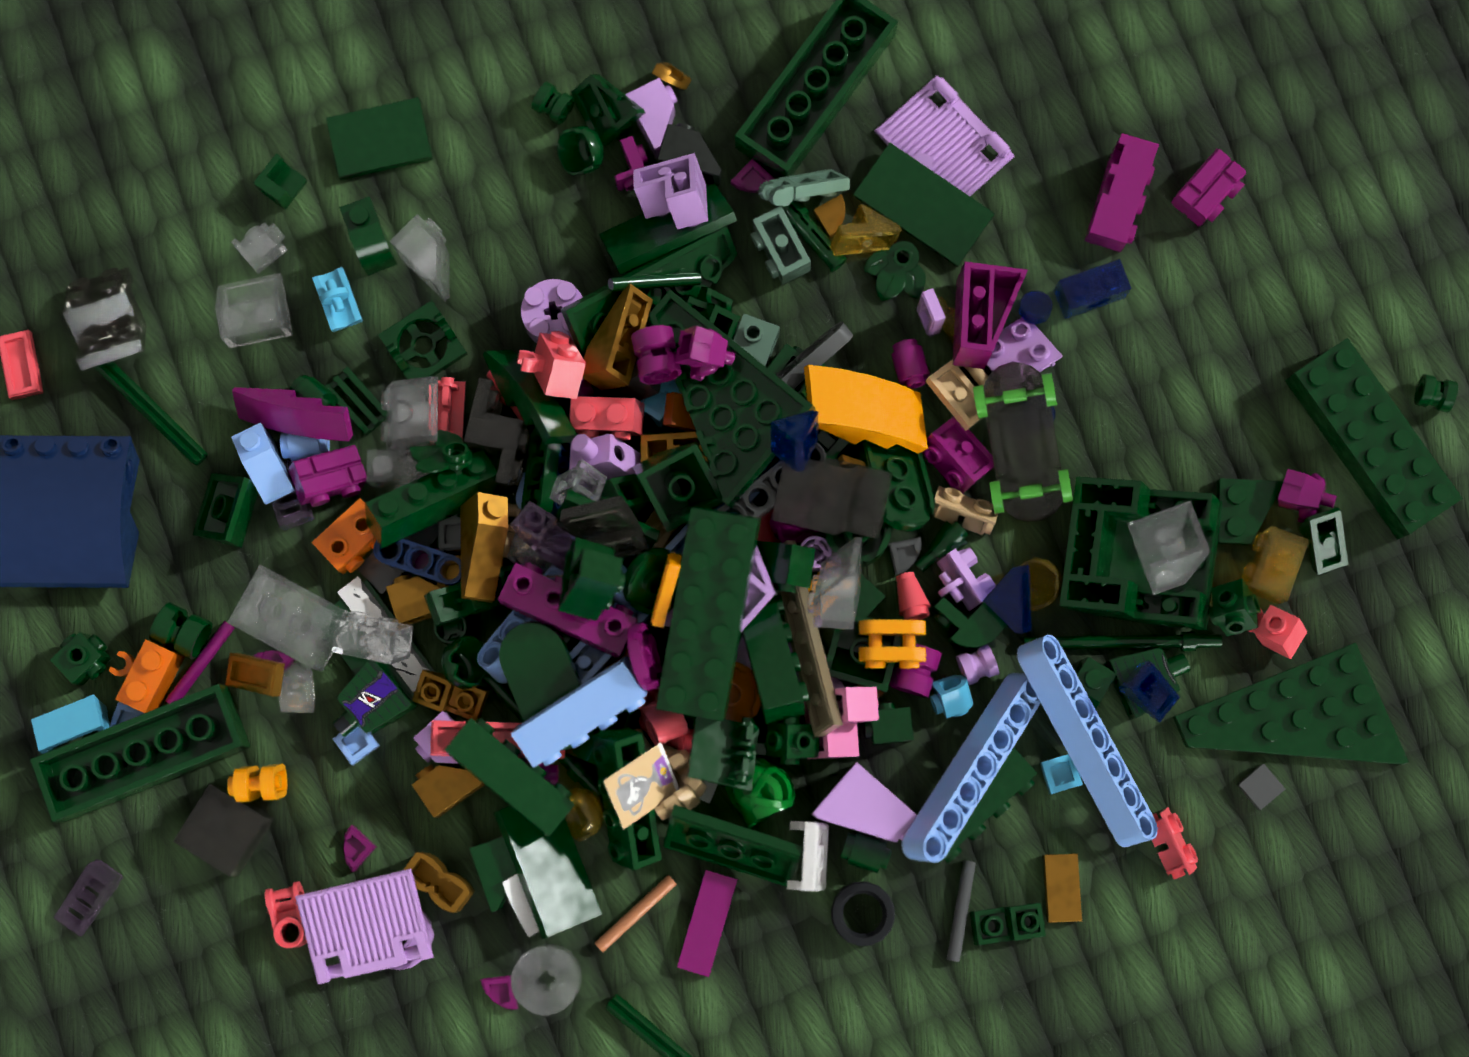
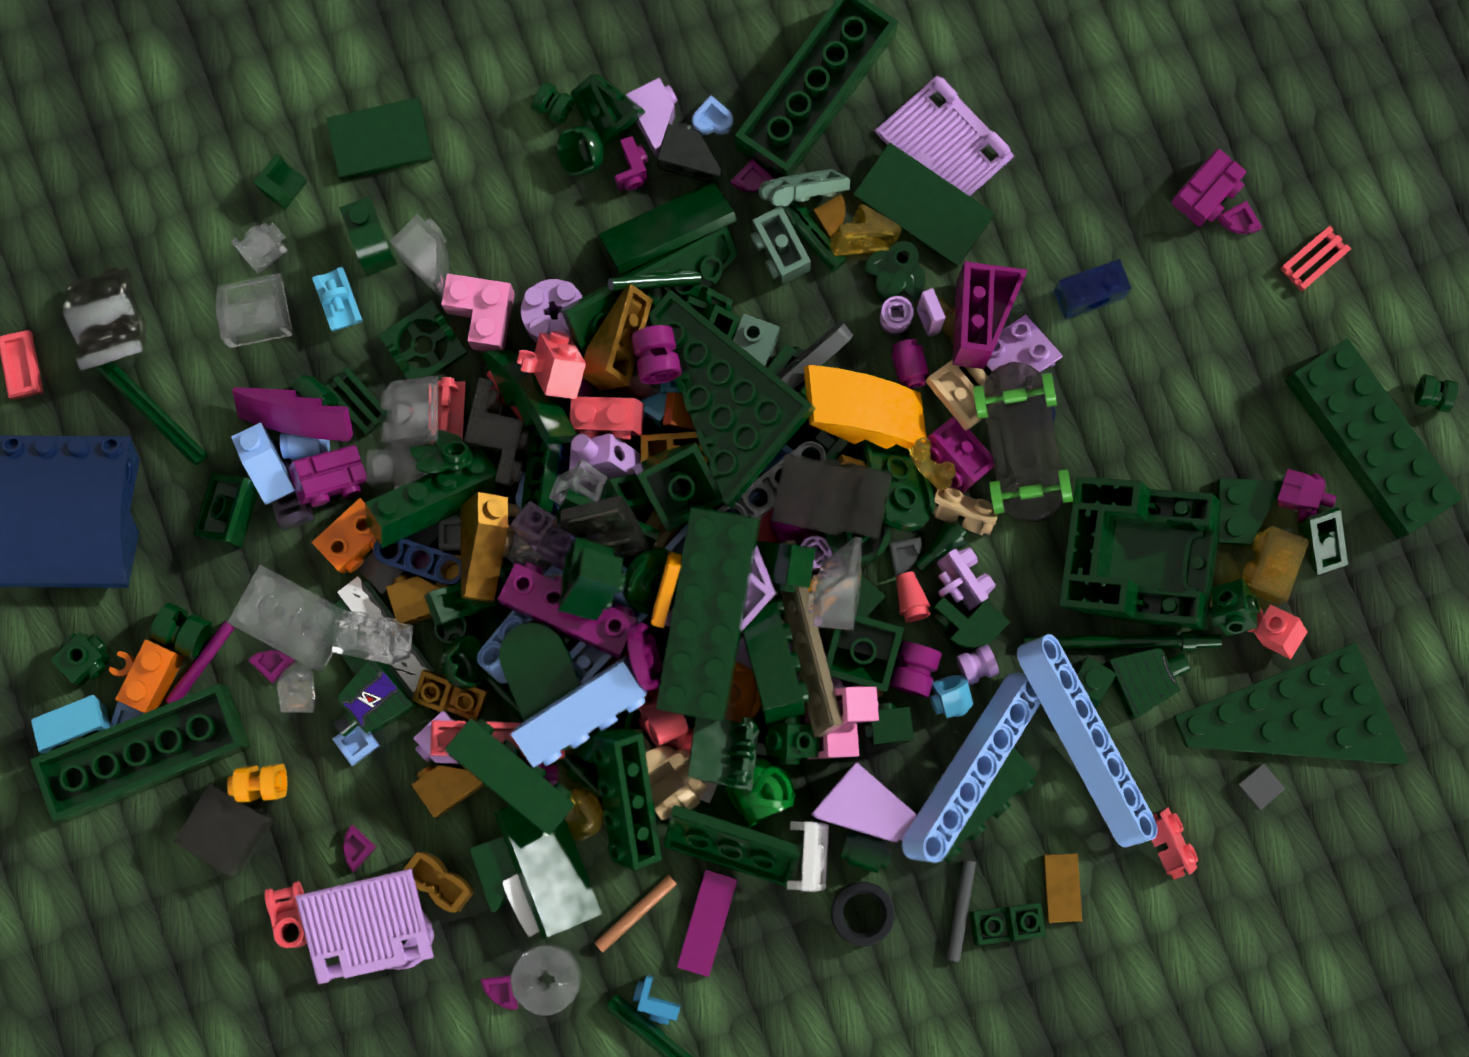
(99, 878): clear purple slope -> none
(255, 674): pearl gold tile -> none
(487, 305): none -> bright pink brick
(641, 785): sticker -> none
(659, 1010): none -> dark azure bracket
(671, 75): pearl gold tile -> none
(674, 188): lavender brick -> none
(703, 351): magenta piece -> none
(712, 118): none -> light blue tile
(795, 439): clear blue slope -> none
(877, 656): light orange brick -> none
(891, 319): none -> lavender wheel
(938, 474): none -> clear yellow piece
(1012, 599): clear blue slope -> none
(1035, 307): clear blue tile -> none
(1044, 582): clear yellow hair -> none
(1060, 774): medium azure plate -> none
(1122, 193): magenta wedge -> none
(1150, 690): clear blue slope -> none
(1169, 546): clear slope -> none
(1240, 219): none -> magenta tile
(1334, 241): none -> coral tile

